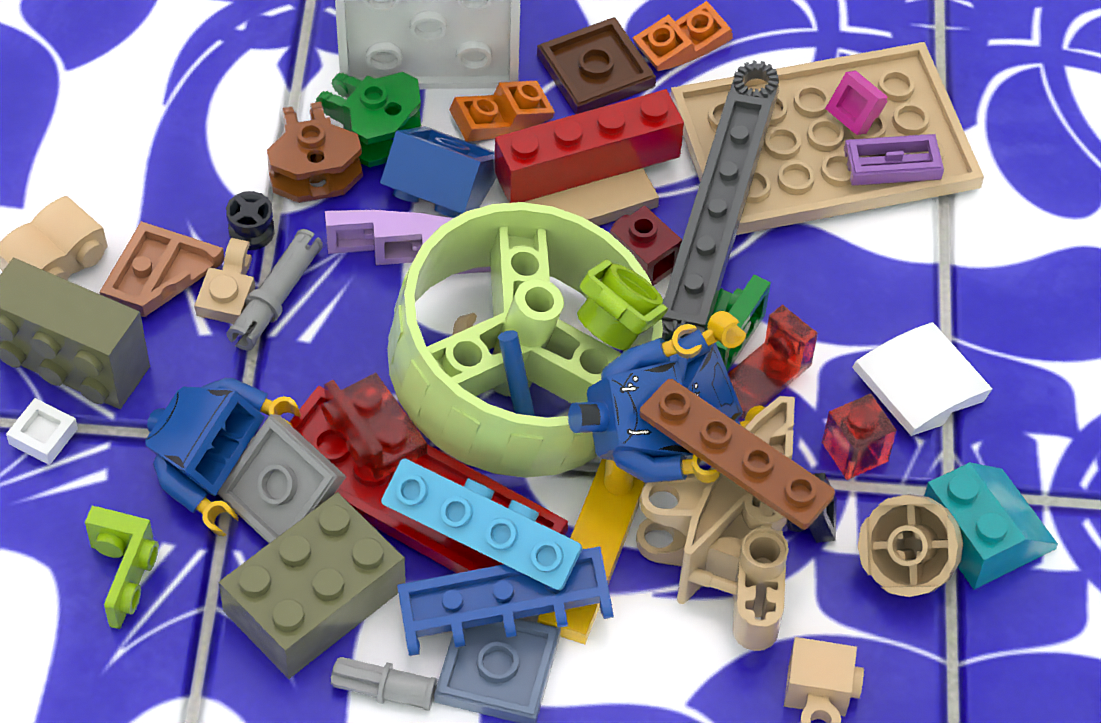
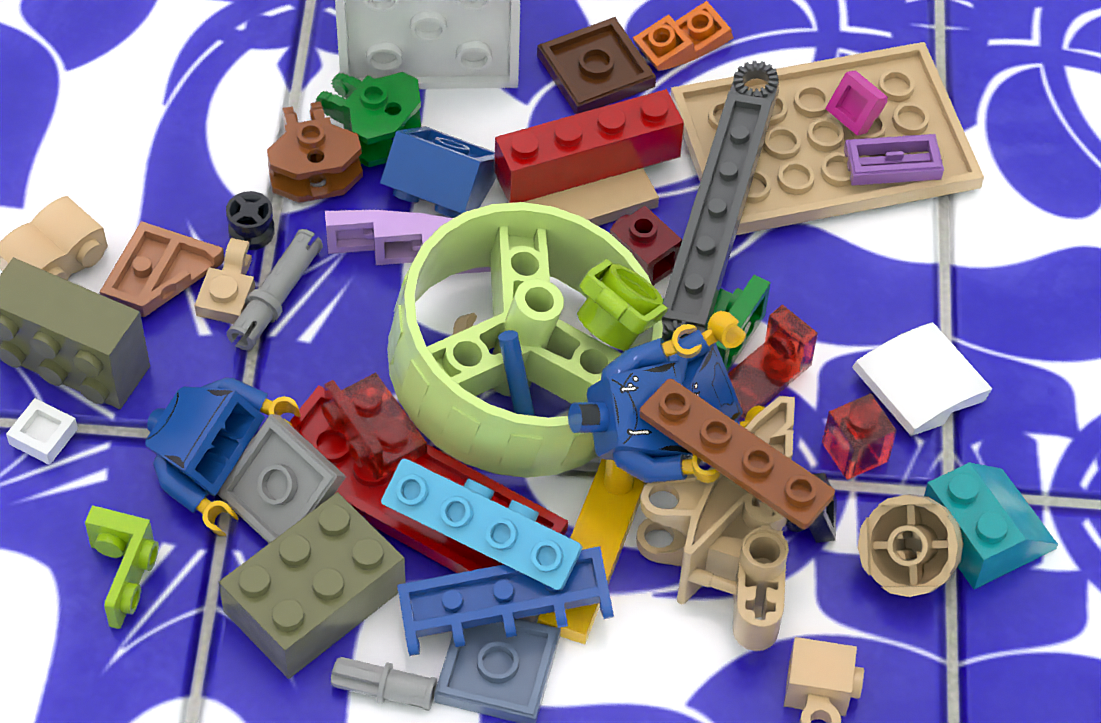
(507, 110): orange slope -> none

